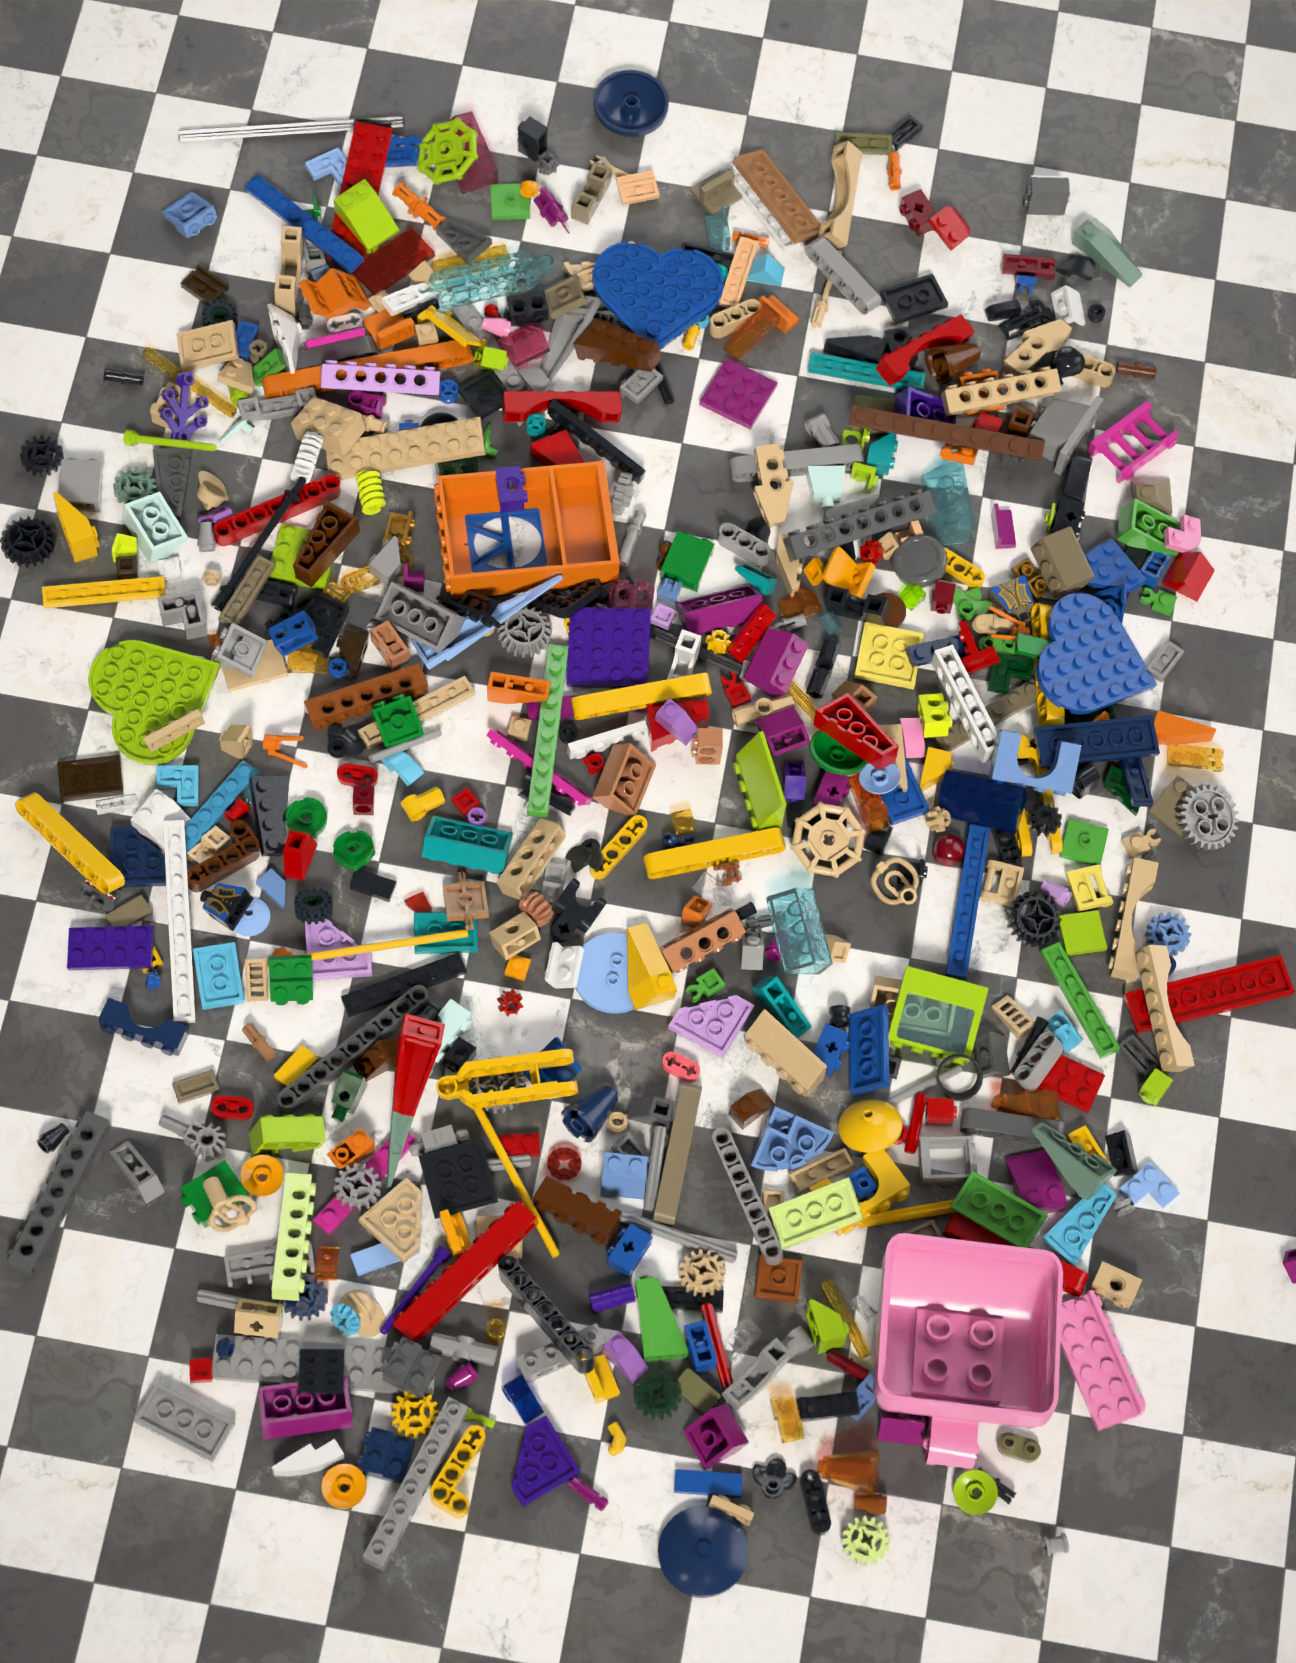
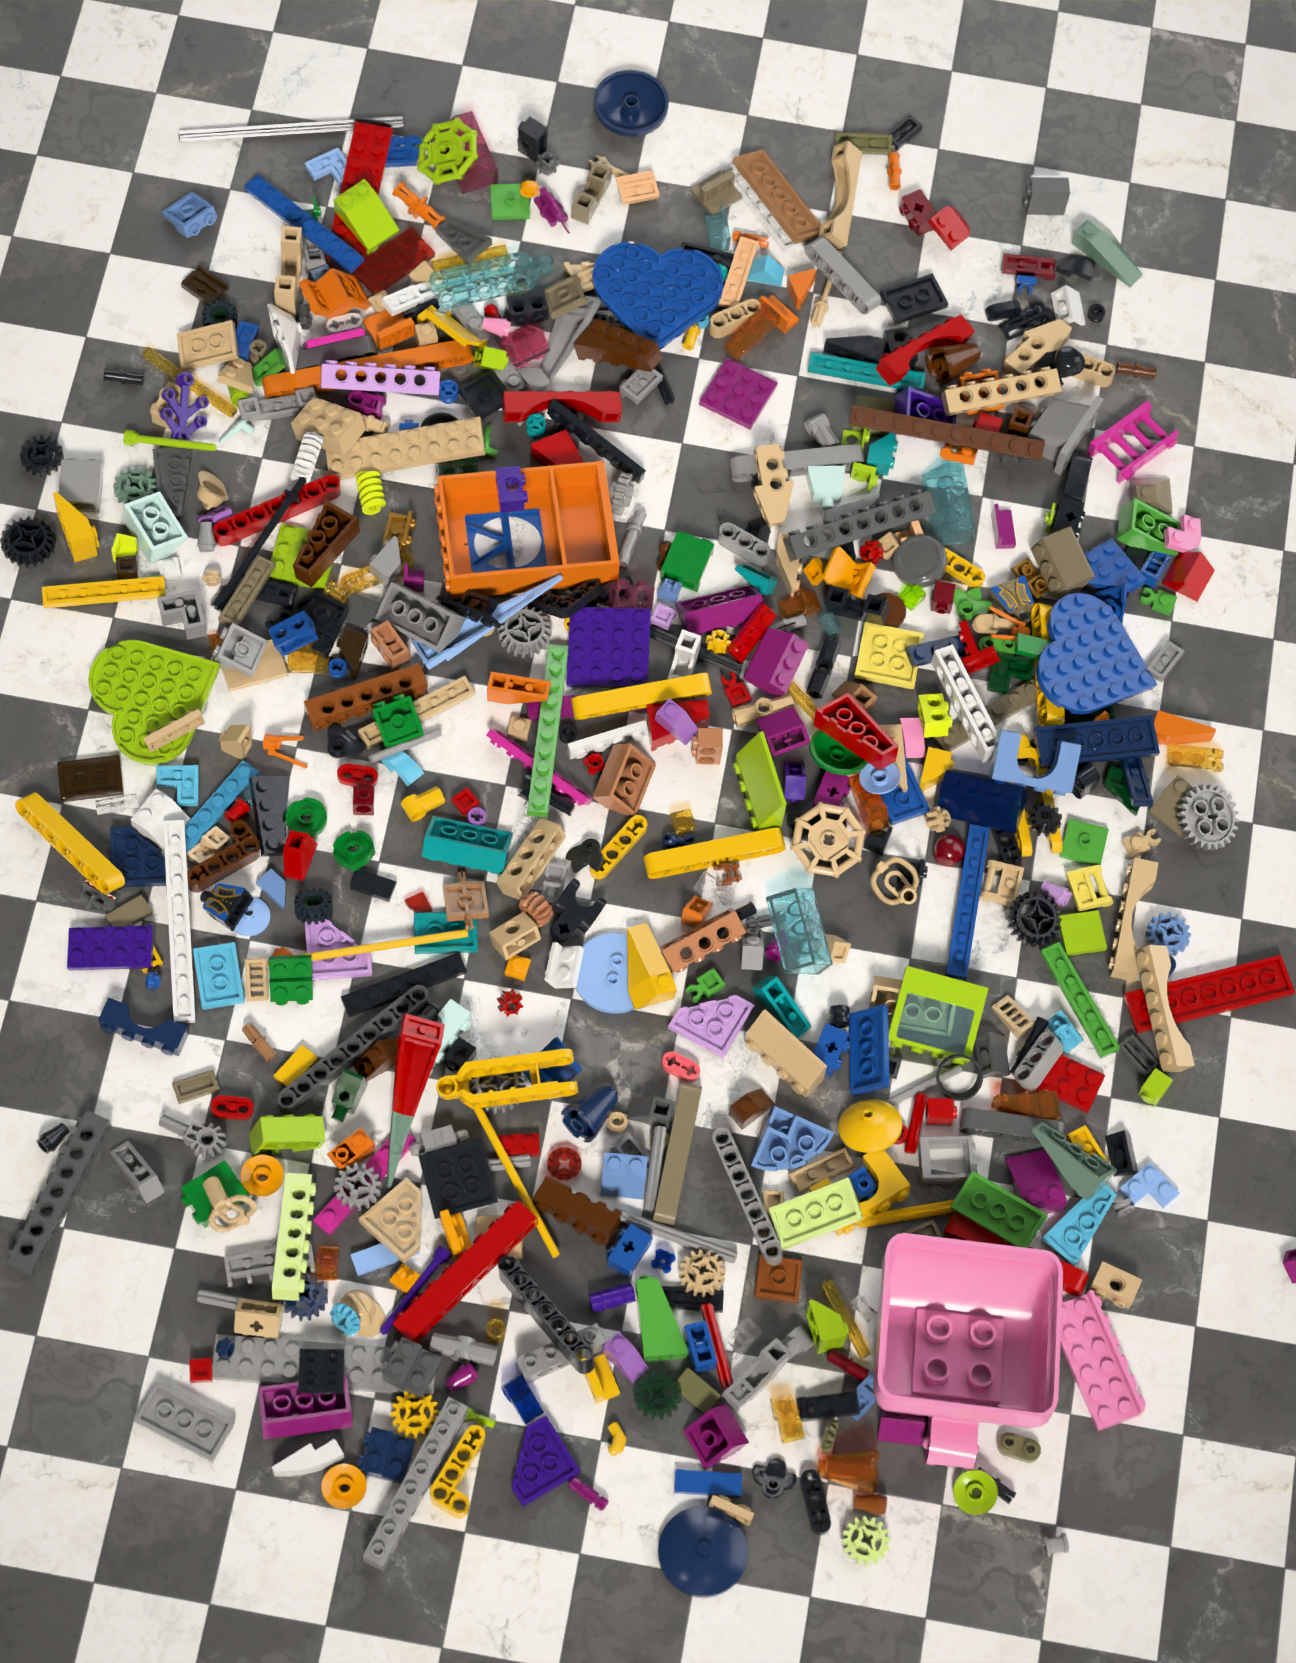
(404, 1278): none -> light orange tile
(668, 1257): none -> clear blue plate
(800, 285): none -> orange slope
(829, 1436): none -> olive gear

